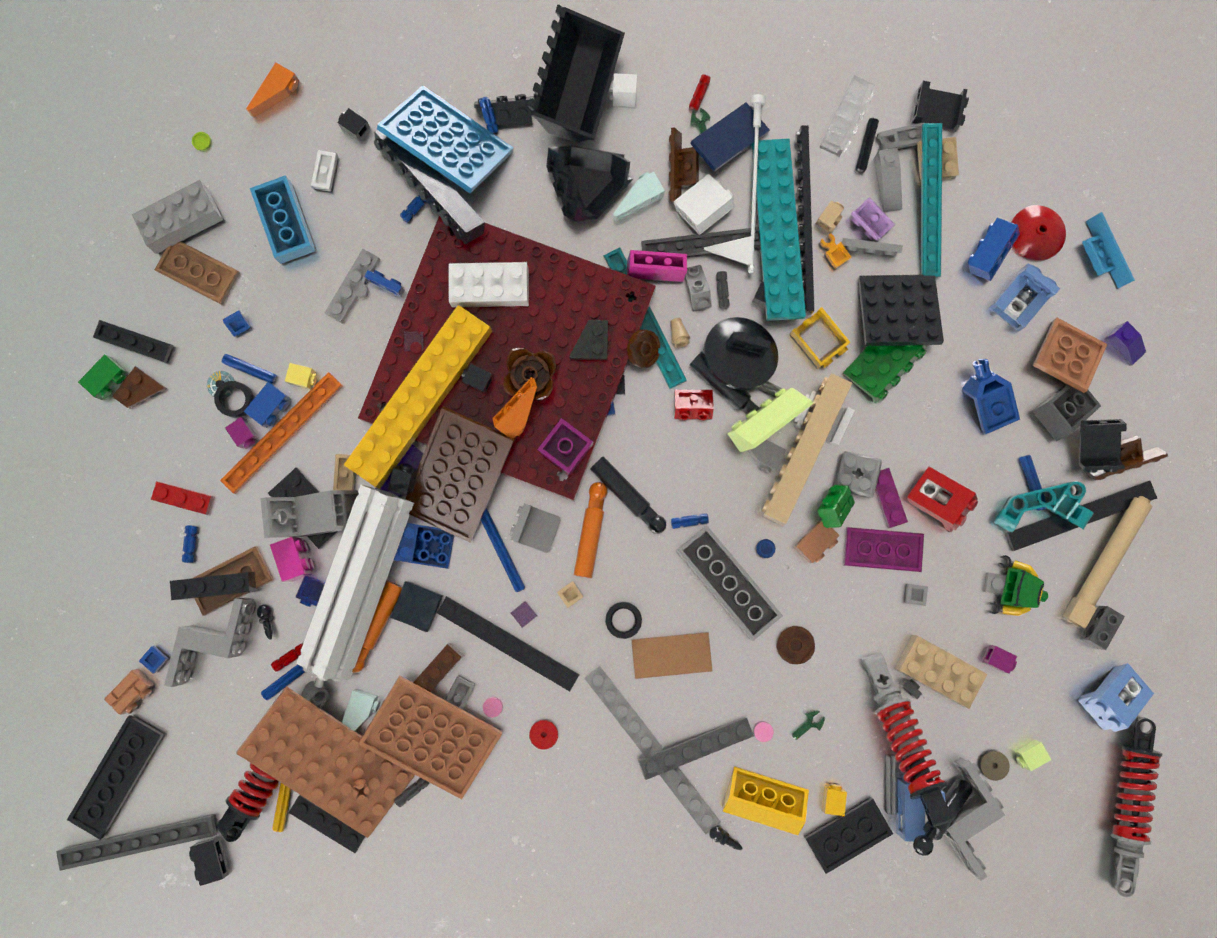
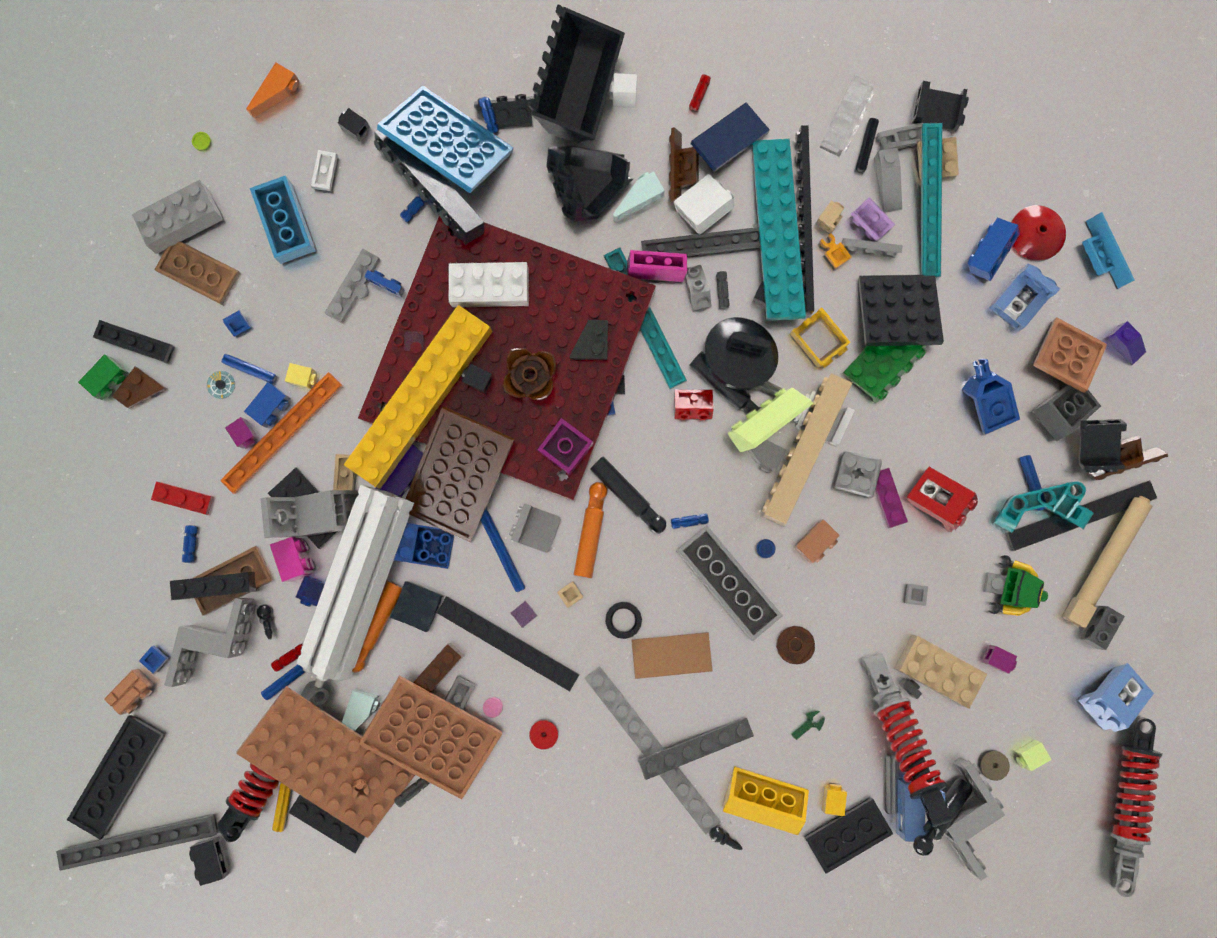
(223, 388): black tyre -> none
(403, 479): black brick -> none
(514, 414): orange slope -> none
(643, 348): reddish brown tile -> none
(679, 333): tan cone -> none
(701, 124): clear green bar -> none
(743, 249): white piece -> none
(763, 731): bright pink tile -> none
(836, 506): green brick -> none
(883, 549): magenta tile -> none

